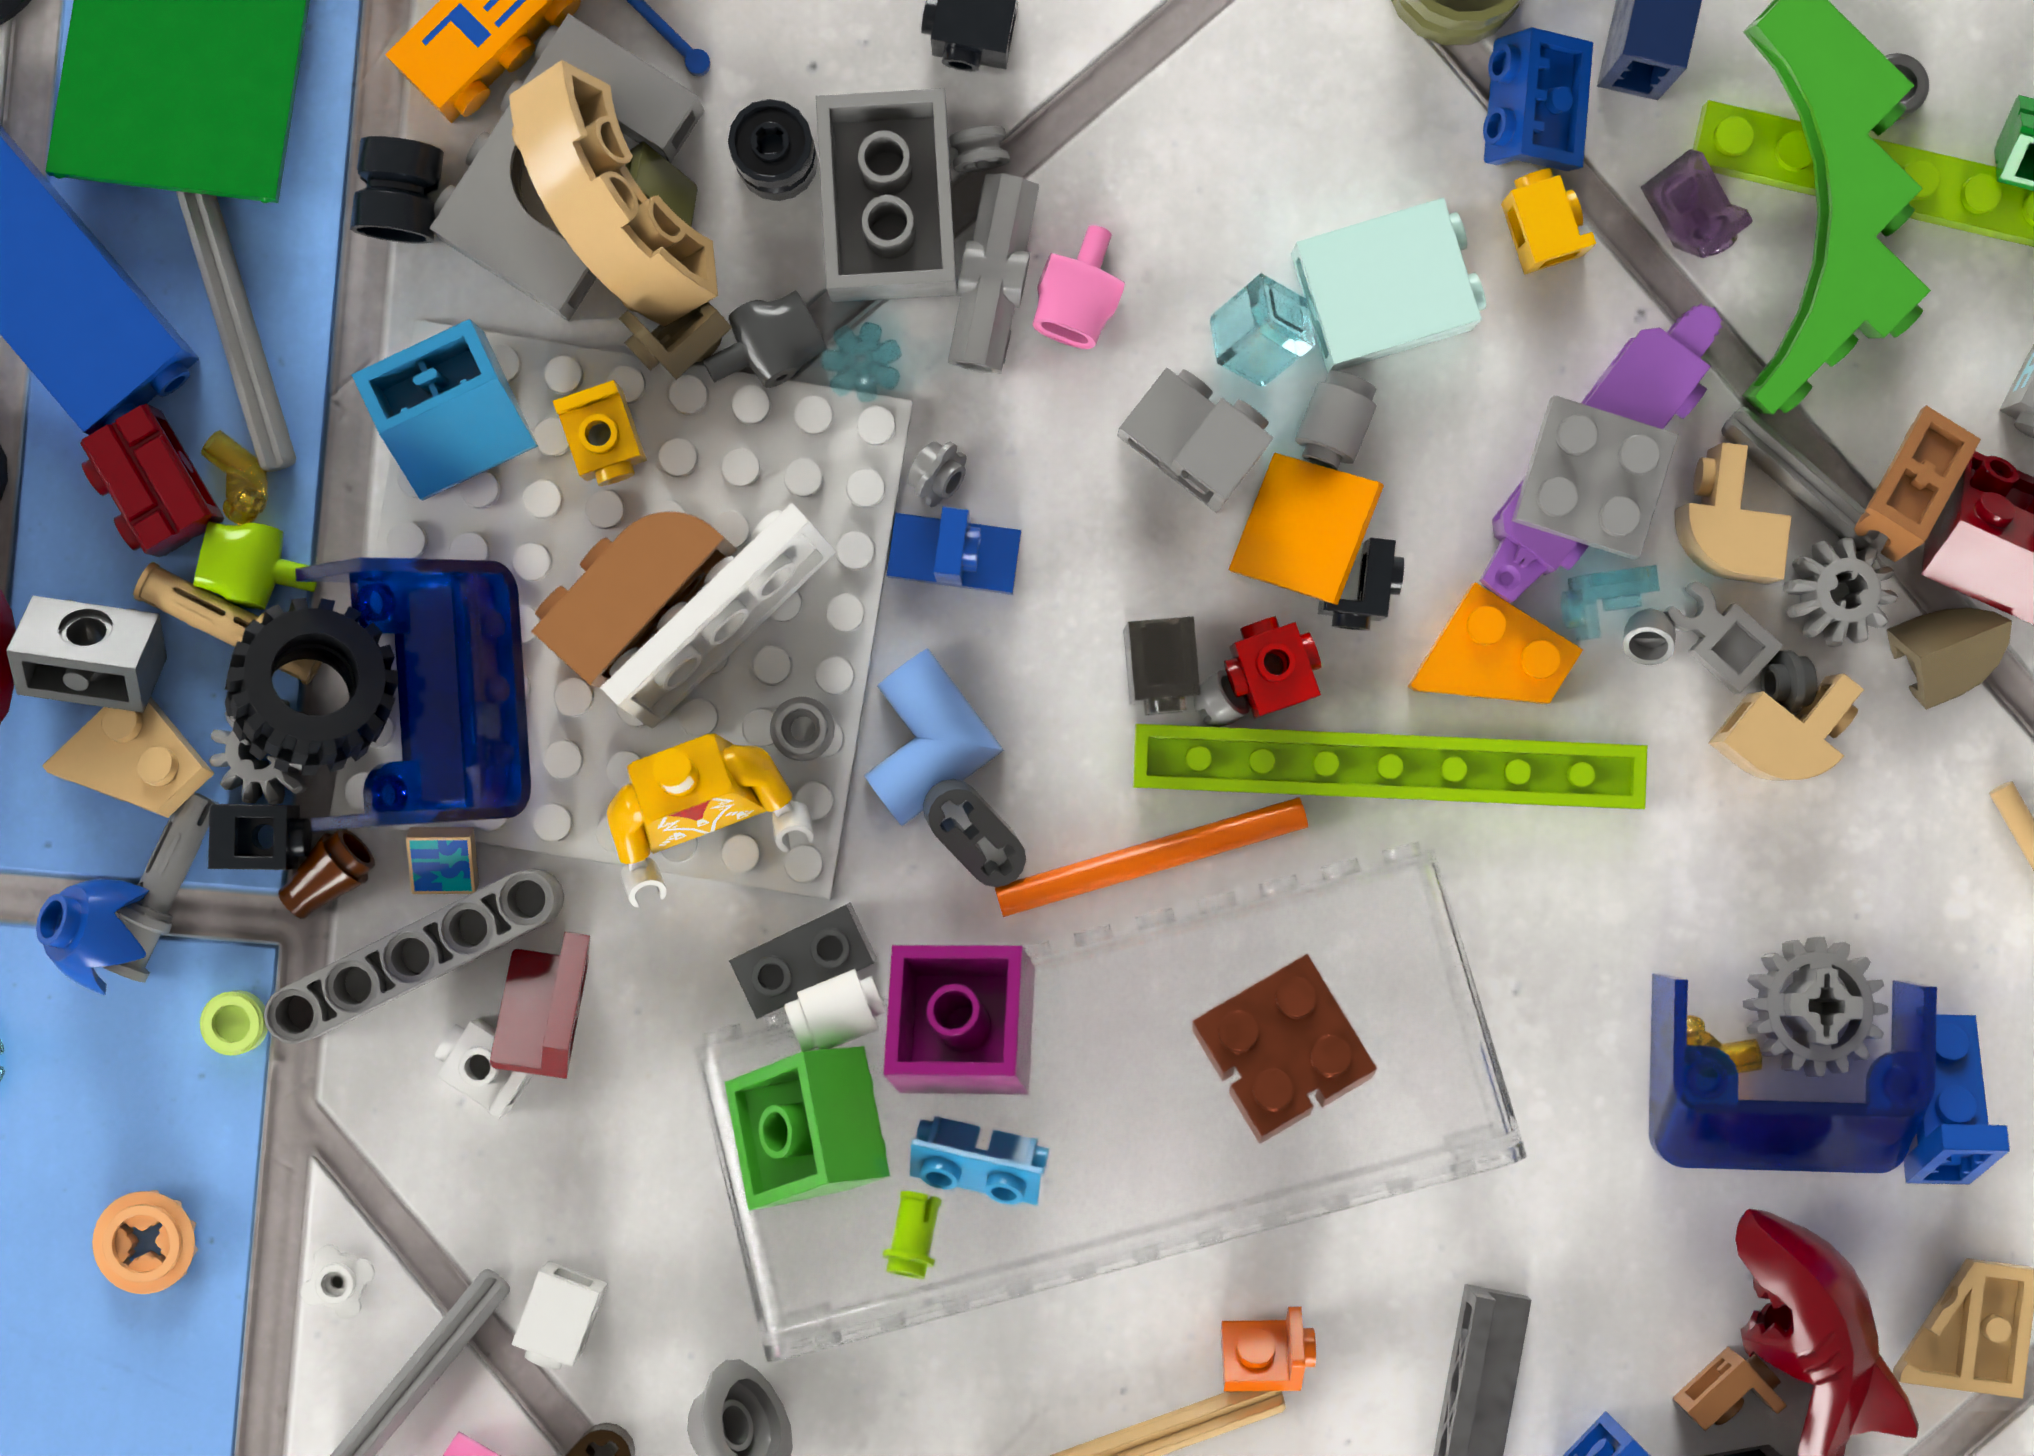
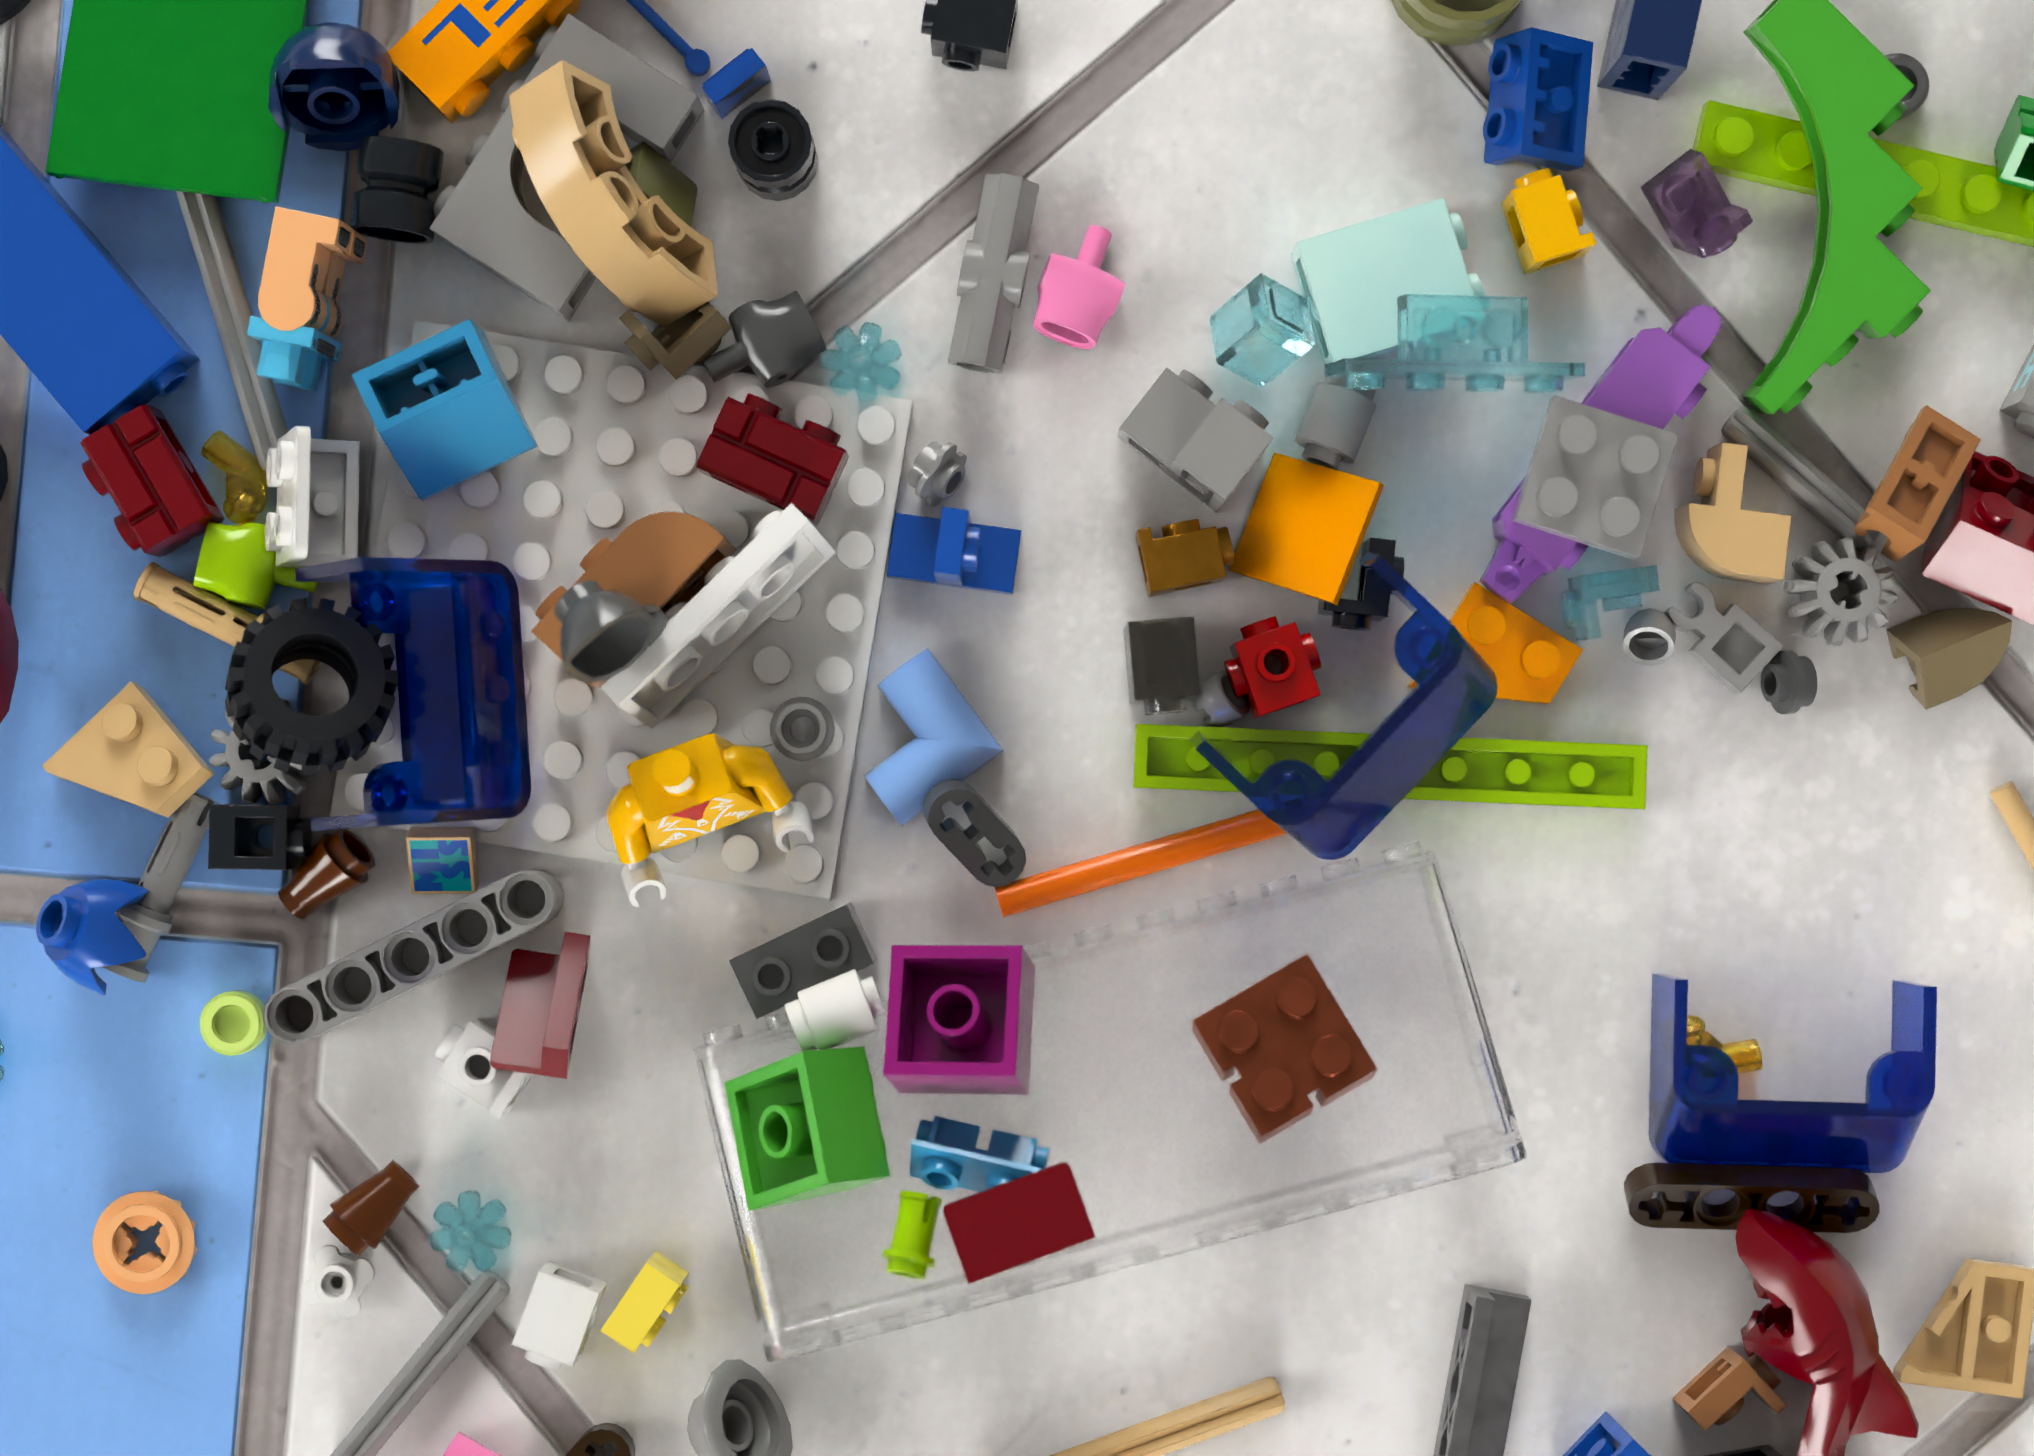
(87, 654): dark grey brick -> none
(302, 295): none -> light nougat hips
(314, 499): none -> white bracket
(334, 86): none -> dark blue cylinder
(370, 1208): none -> reddish brown cone
(478, 1223): none -> clear light blue plant
(595, 406): yellow brick -> none
(604, 630): none -> dark grey piece
(638, 1314): none -> light yellow piece
(736, 82): none -> blue tile
(773, 458): none -> dark red brick
(886, 195): light grey brick -> none
(979, 149): light grey bush -> none
(1018, 1221): none -> dark red panel
(1183, 556): none -> pearl gold brick
(1267, 1353): orange bracket -> none
(1449, 699): none -> clear blue windscreen
(1458, 340): none -> clear light blue bracket
(1752, 1189): none -> dark brown beam
(1780, 746): tan brick -> none
(1813, 1031): light grey gear -> none
(1955, 1132): blue bracket -> none

